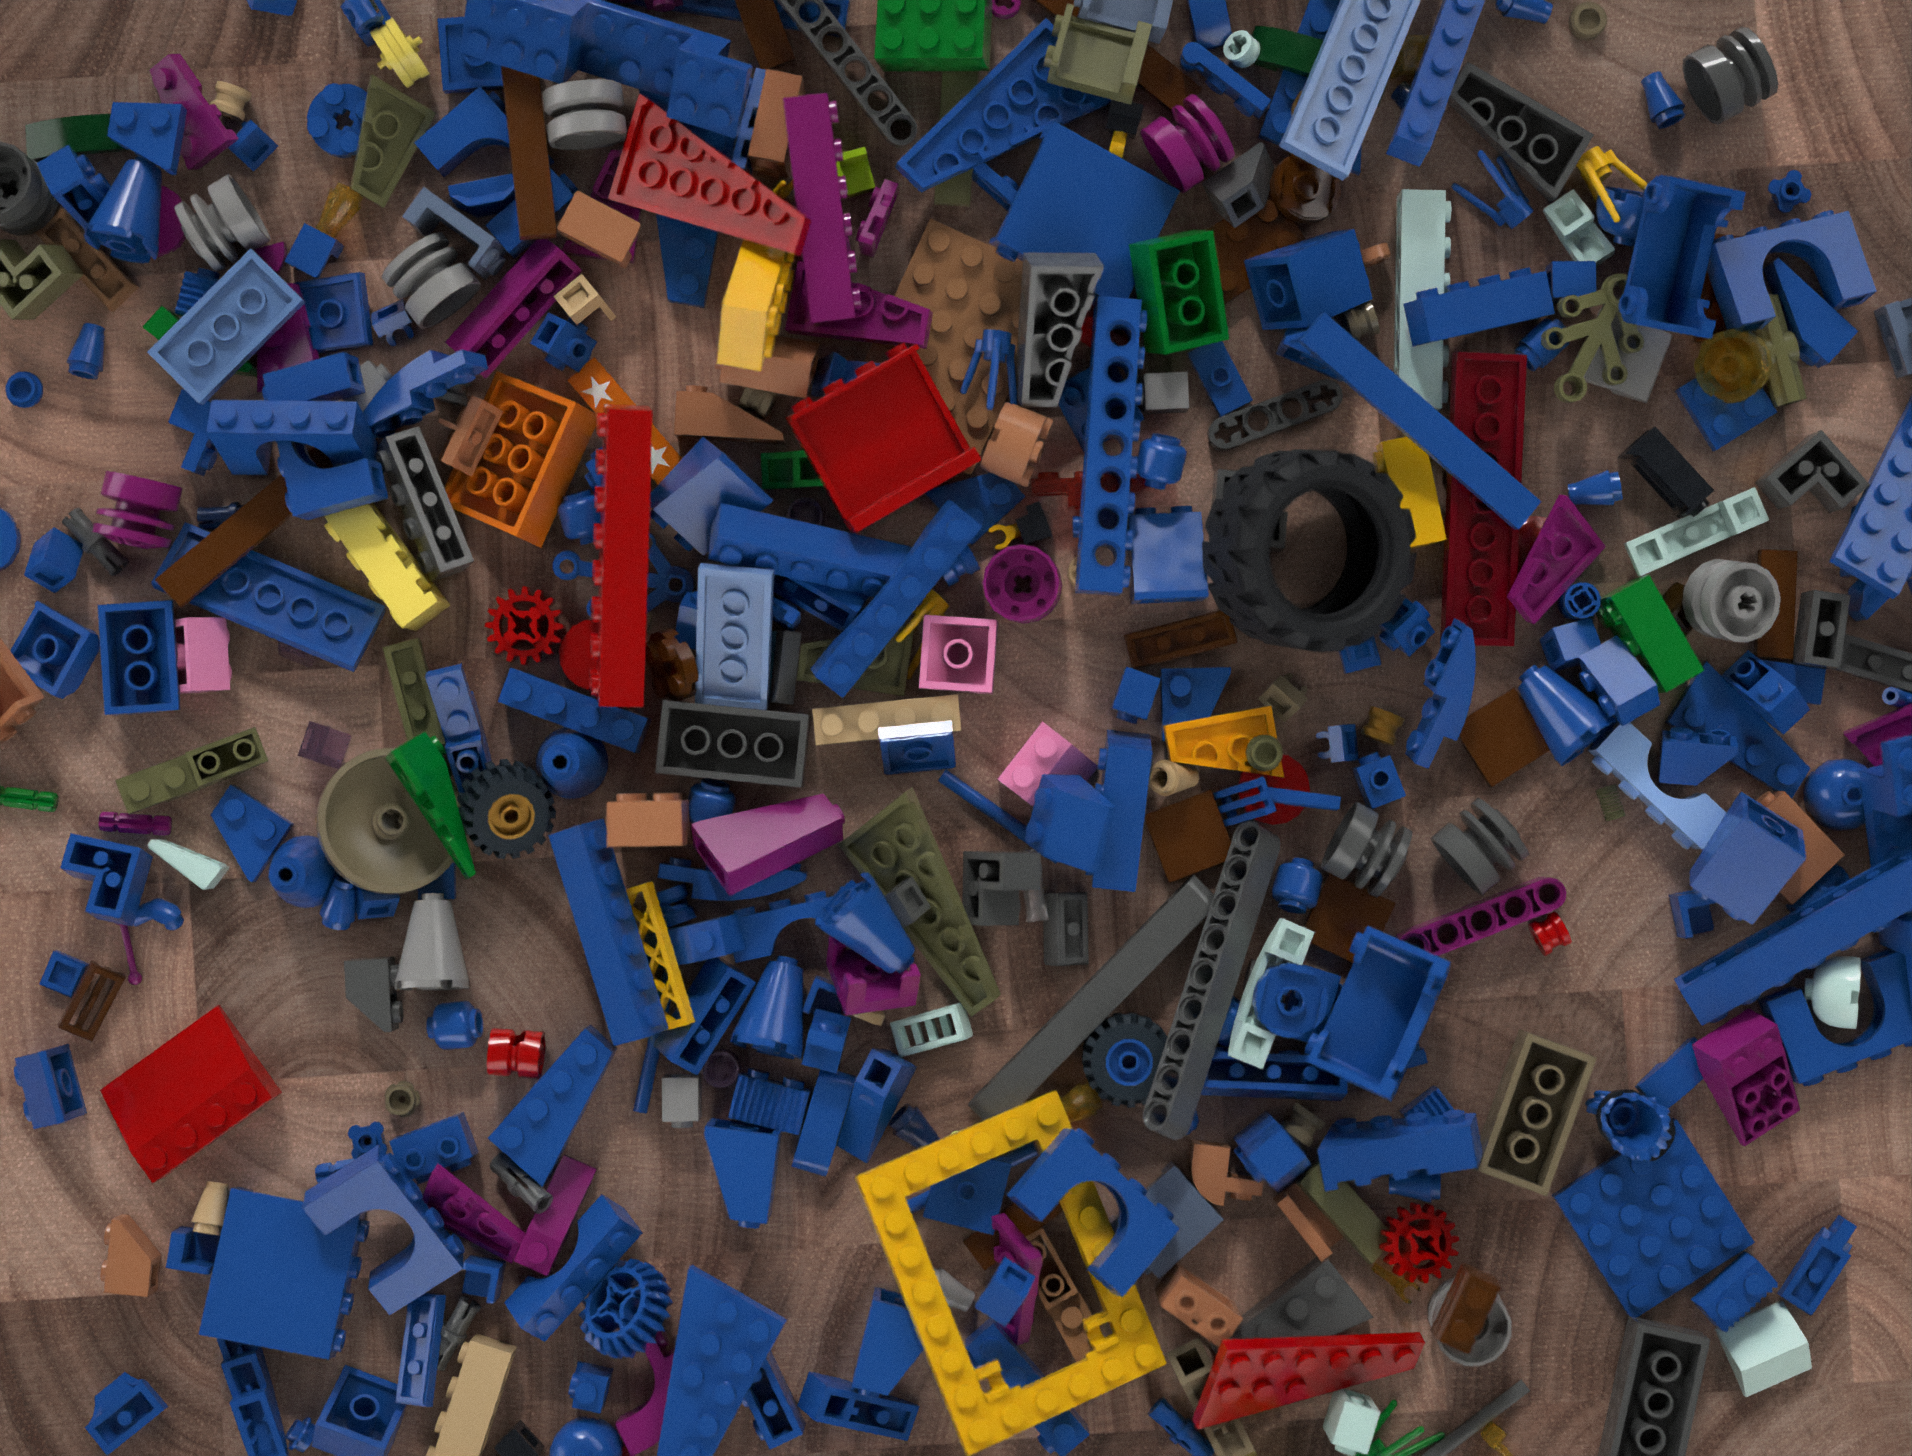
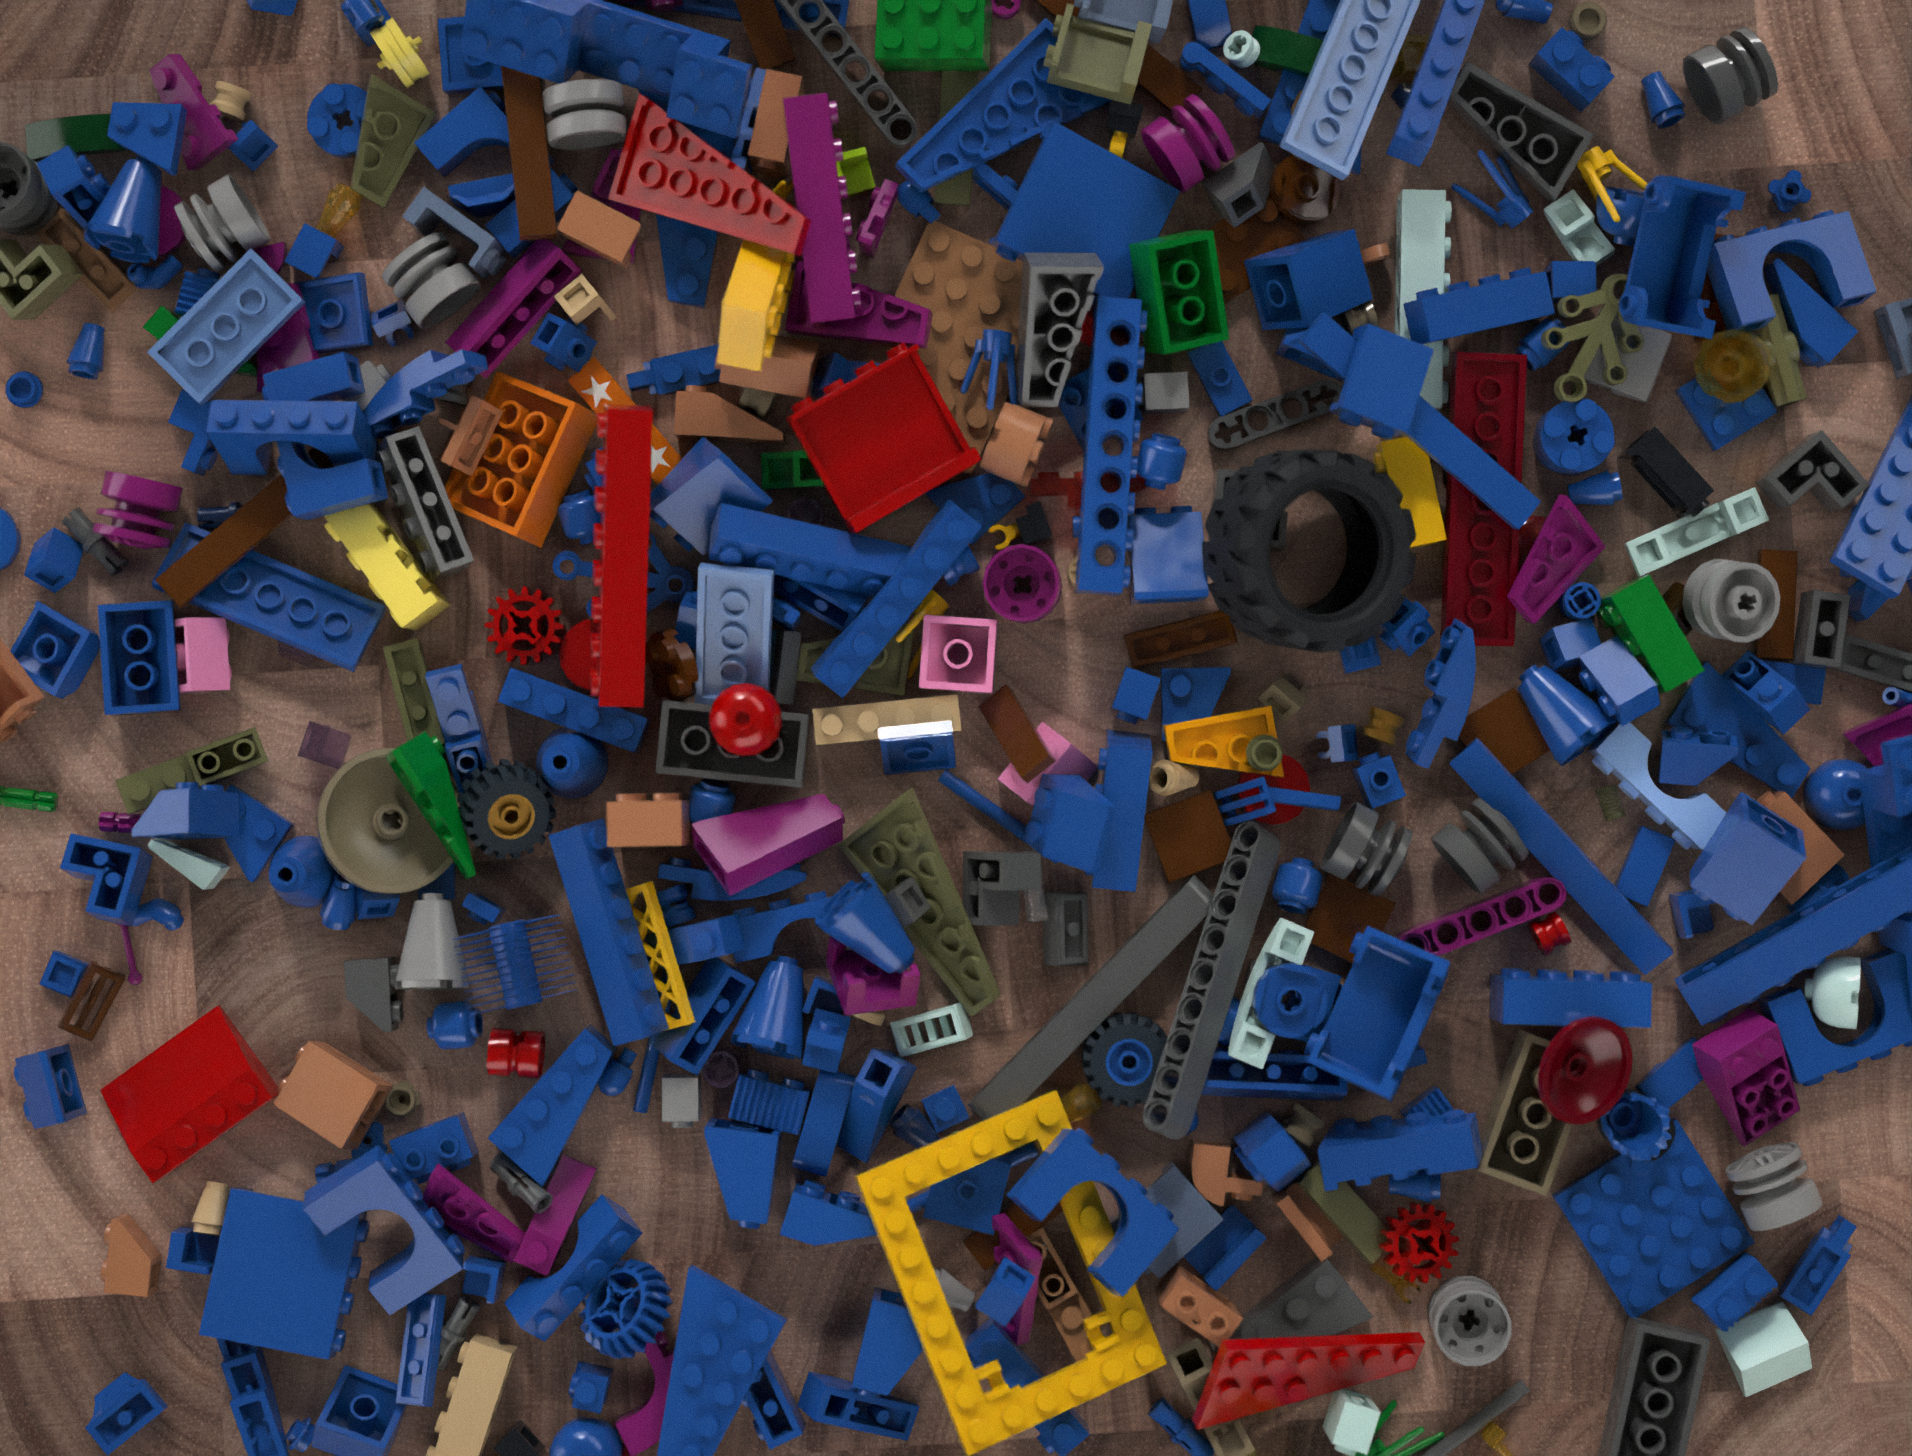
(154, 277): none -> blue arm
(190, 814): none -> blue slope
(332, 1094): none -> nougat brick
(482, 909): none -> blue plate
(514, 962): none -> blue piece
(617, 1074): none -> blue cylinder
(676, 371): none -> blue hinge
(745, 719): none -> red cylinder
(825, 1217): none -> blue slope
(917, 202): none -> blue cylinder
(945, 1108): none -> blue plate
(1016, 733): none -> reddish brown tile
(1225, 1247): none -> blue panel
(1382, 382): none -> blue panel
(1465, 1308): reddish brown brick -> none
(1561, 999): none -> blue brick
(1562, 857): none -> blue tile
(1572, 69): none -> blue brick
(1577, 457): none -> blue brick
(1585, 1070): none -> dark red dish
(1644, 865): none -> blue tile
(1775, 1192): none -> light grey wheel

